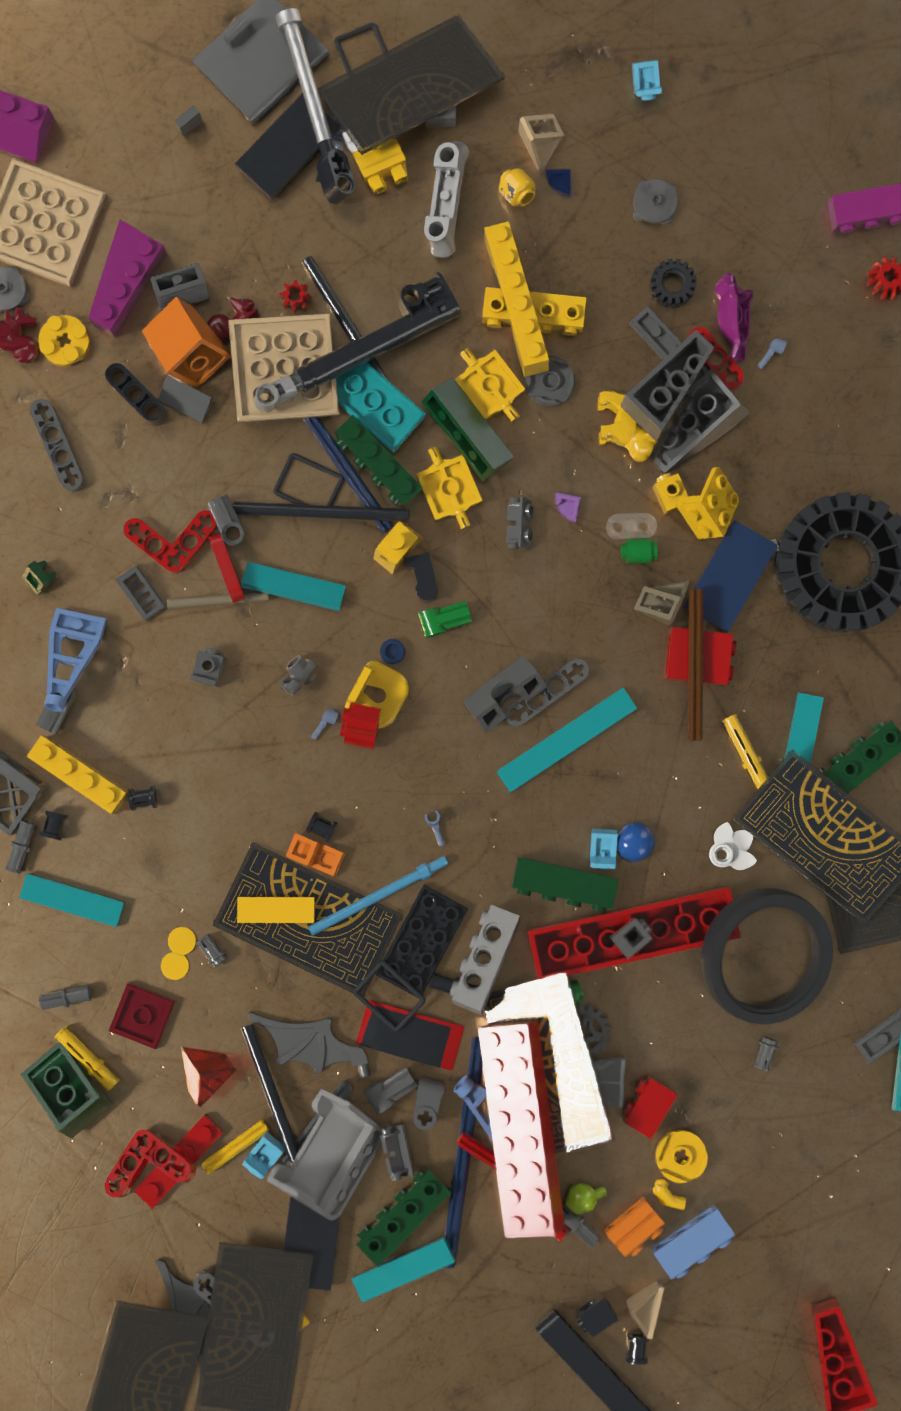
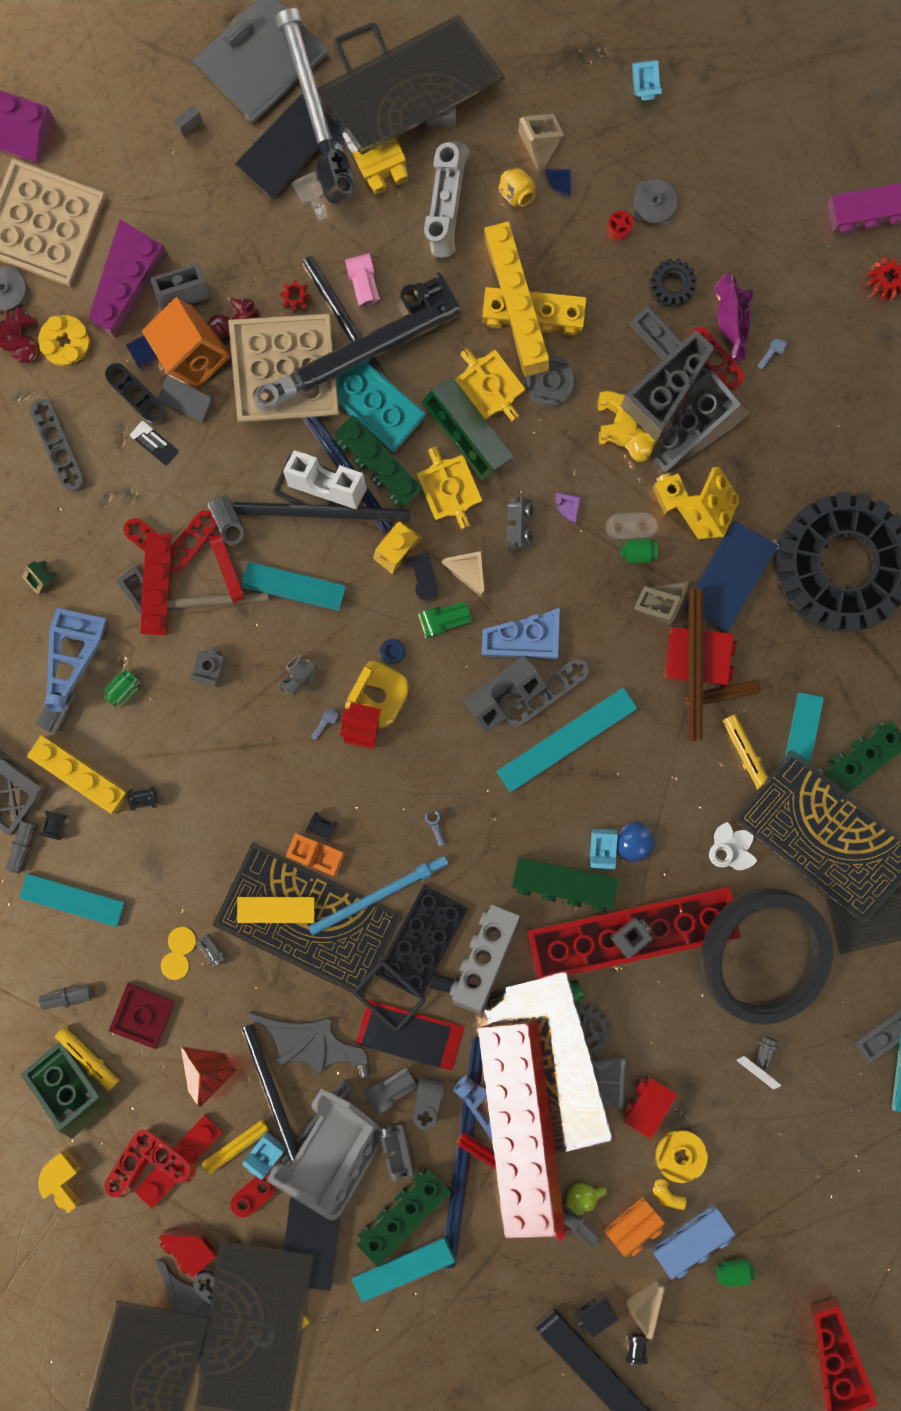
(54, 1178): none -> yellow brick
(121, 688): none -> green brick
(141, 352): none -> clear blue tile
(154, 443): none -> sticker
(155, 583): none -> red plate
(190, 1249): none -> red slope
(252, 1195): none -> red plate
(307, 475): none -> white arch
(310, 192): none -> clear plate
(361, 273): none -> bright pink piece
(467, 569): none -> tan slope
(532, 637): none -> medium blue wing
(622, 220): none -> red wheel
(730, 692): none -> reddish brown axle
(735, 1273): none -> green brick
(758, 1072): none -> white sticker

